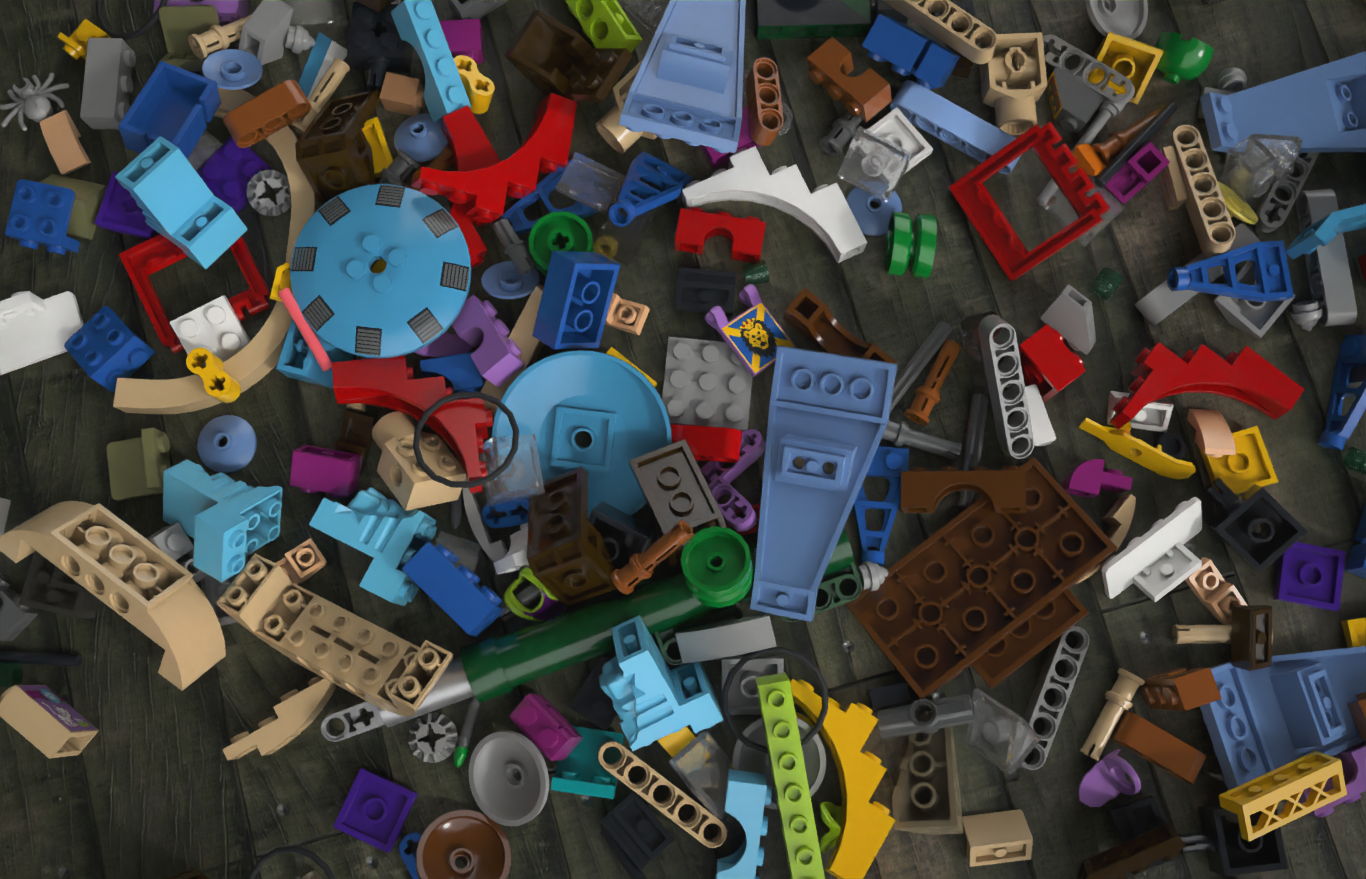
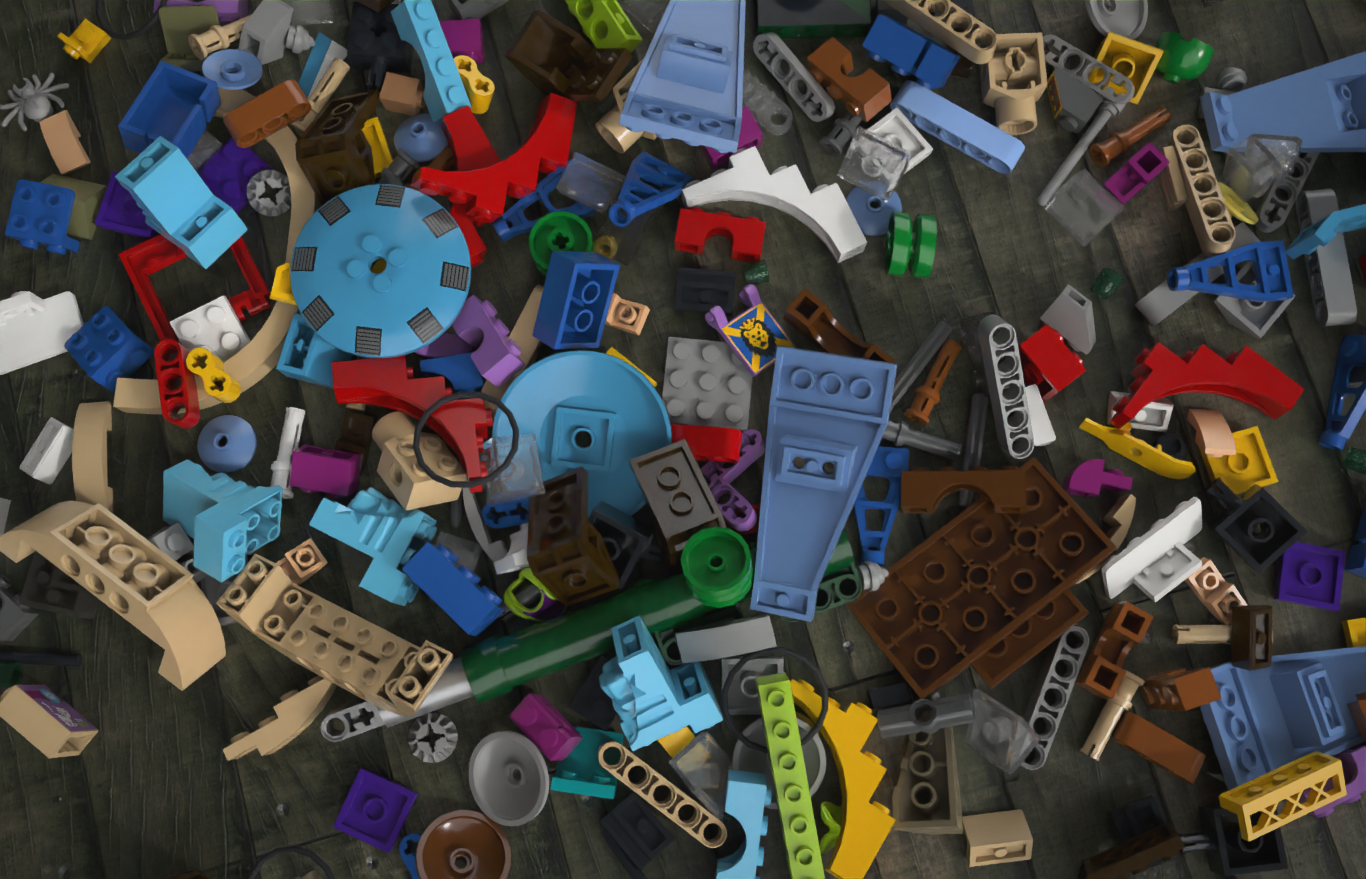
(49, 452): none -> white slope
(90, 454): none -> tan slope
(107, 82): light grey brick -> none
(138, 465): olive bracket -> none
(167, 374): none -> red beam
(289, 442): none -> white pin
(305, 329): coral bar -> none
(467, 729): dark grey piece -> none
(506, 283): medium blue dish -> none
(514, 246): dark grey axle -> none
(642, 564): dark orange pin -> none
(764, 101): dark orange beam -> none
(796, 72): none -> light grey beam
(993, 224): red hinge -> none
(1088, 159): orange slope -> none
(1107, 780): medium lavender piece -> none
(1120, 632): none -> dark orange arch
(1137, 142): black bar -> none
(1306, 314): light grey plate -> none

